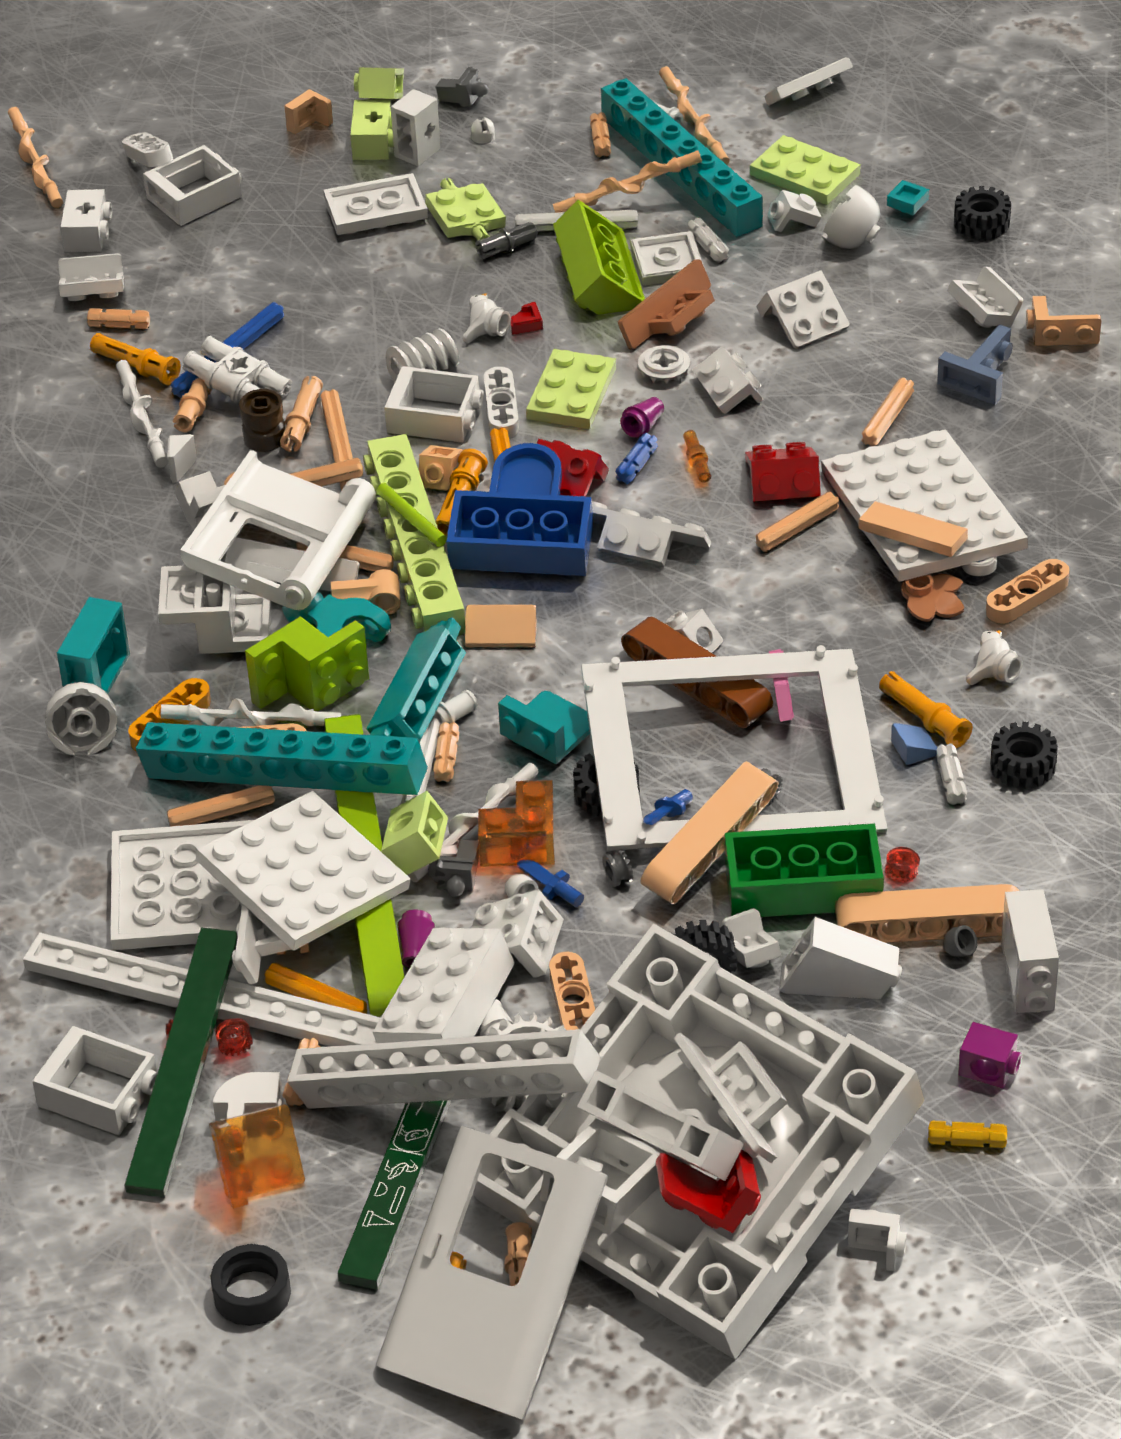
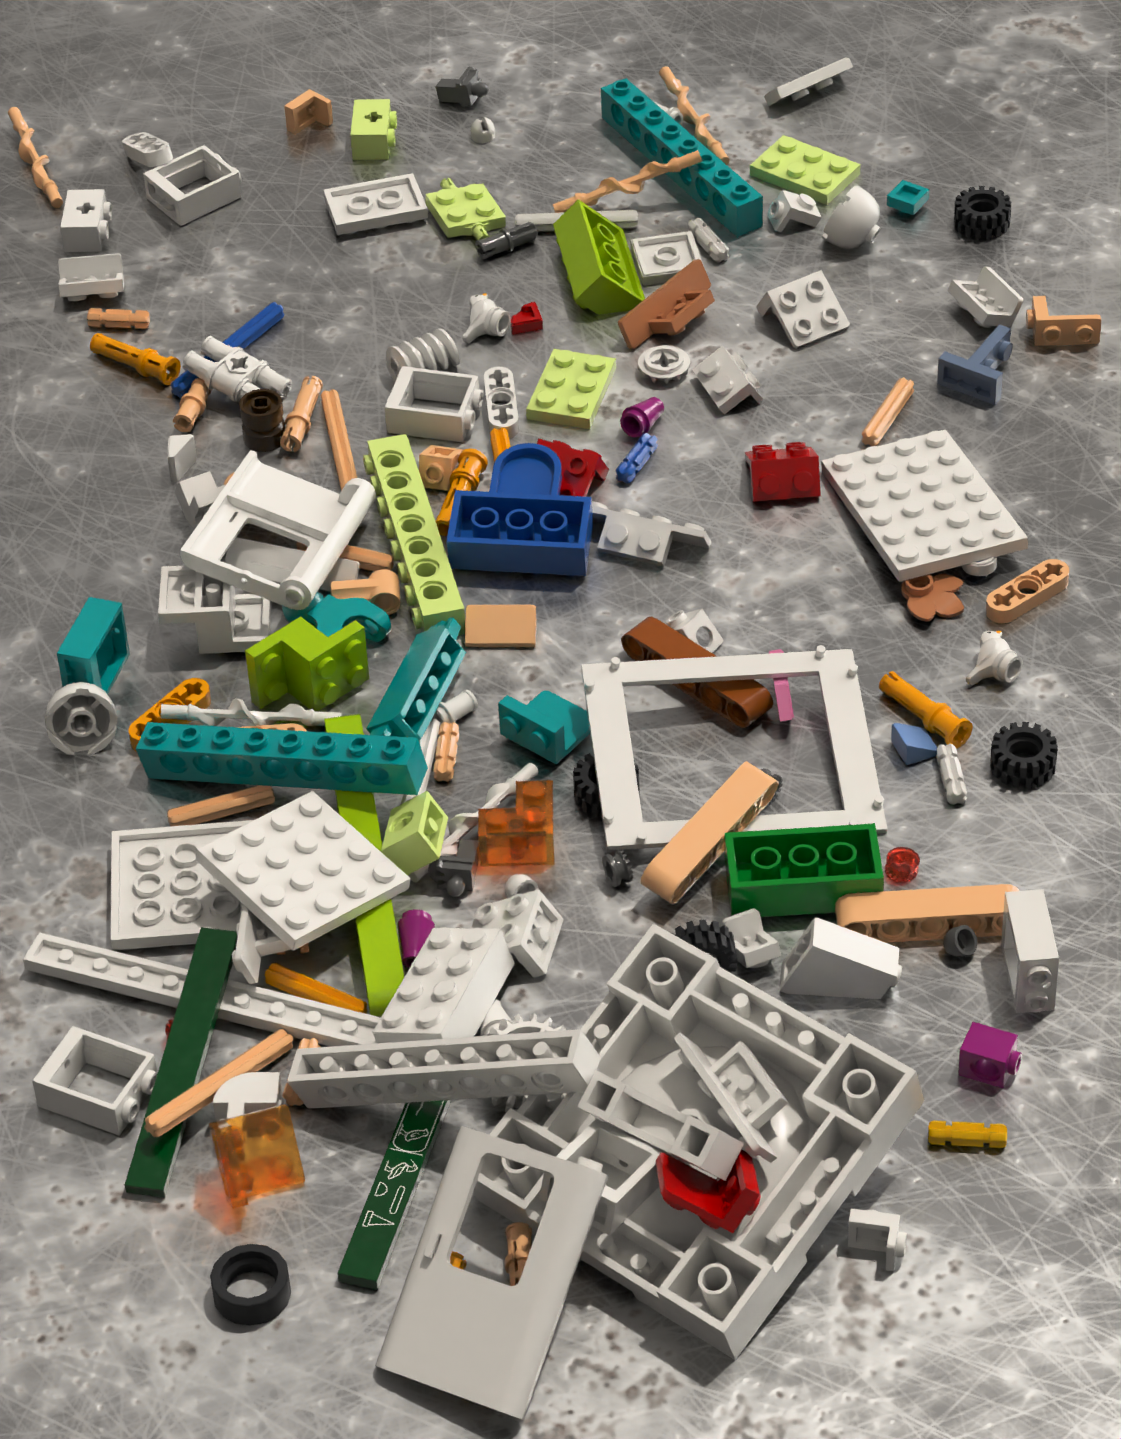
(138, 413): white piece -> none
(204, 1091): none -> light nougat axle
(237, 1044): clear red bush -> none
(332, 473): light nougat axle -> none
(379, 83): yellowish green brick -> none
(411, 515): lime bar -> none
(415, 127): white brick -> none
(554, 884): blue piece -> none
(562, 988): light nougat beam -> none
(600, 134): light nougat axle -> none
(669, 807): blue piece -> none
(697, 456): clear orange bar -> none
(797, 521): light nougat axle -> none
(913, 529): light nougat tile -> none

